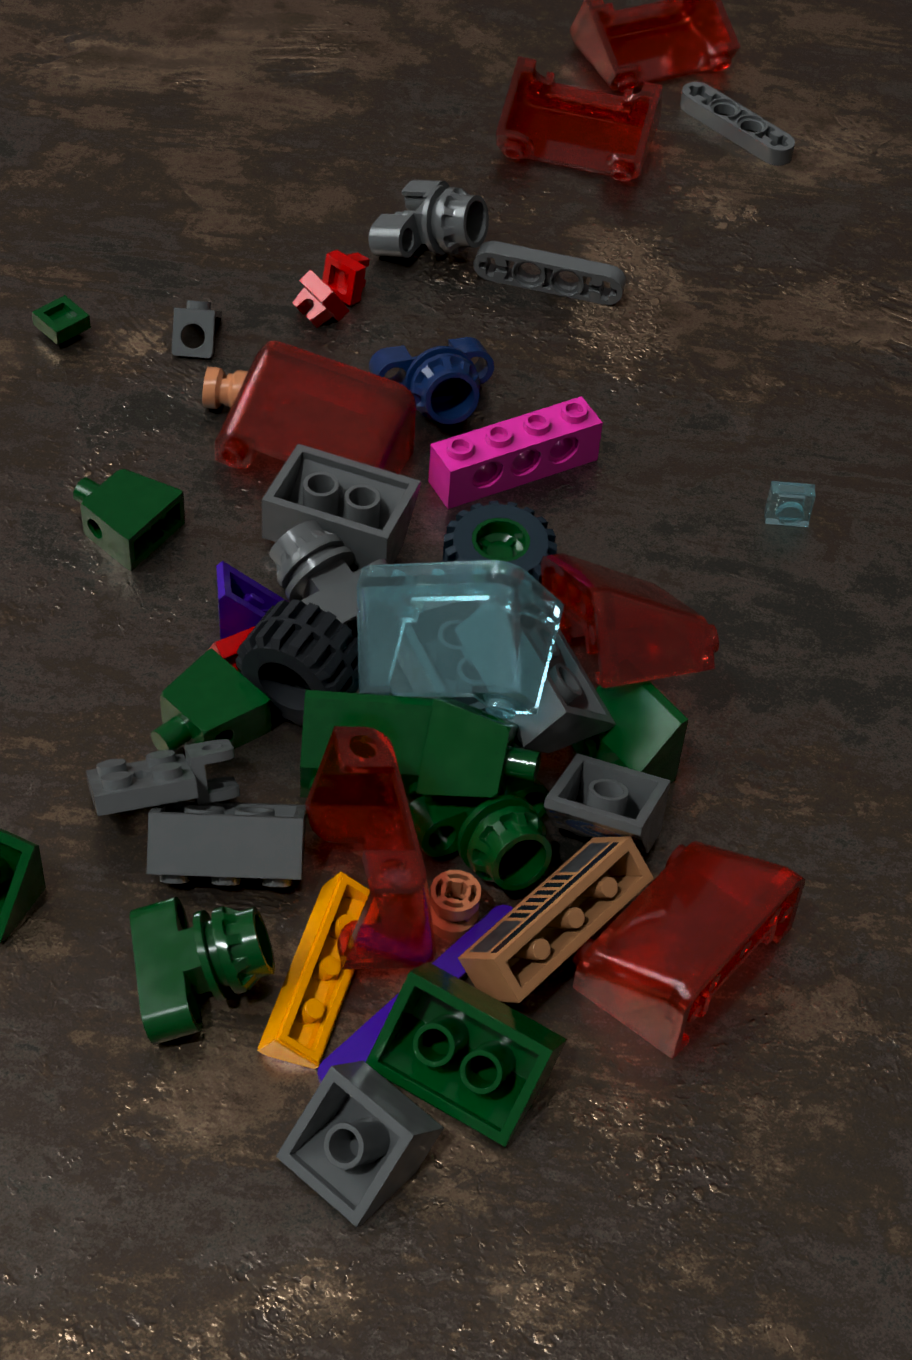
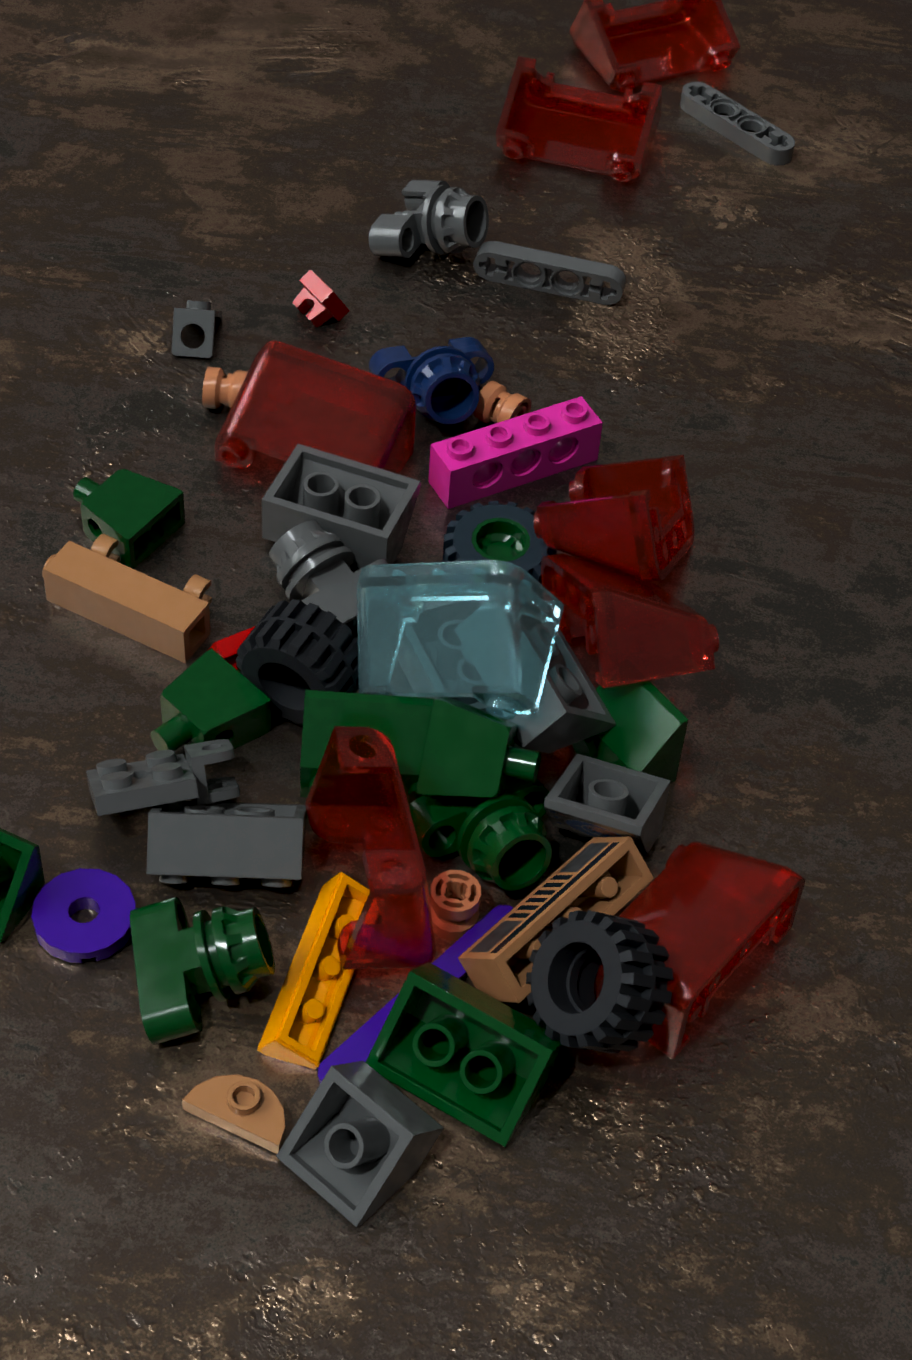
(61, 319): dark green plate -> none
(78, 891): none -> dark purple tile
(128, 600): none -> medium nougat brick
(240, 600): dark purple slope -> none
(240, 1107): none -> medium nougat plate
(346, 275): red tile -> none
(498, 405): none -> nougat wheel
(624, 517): none -> clear red windscreen
(631, 988): none -> black tyre
(789, 504): clear light blue plate -> none

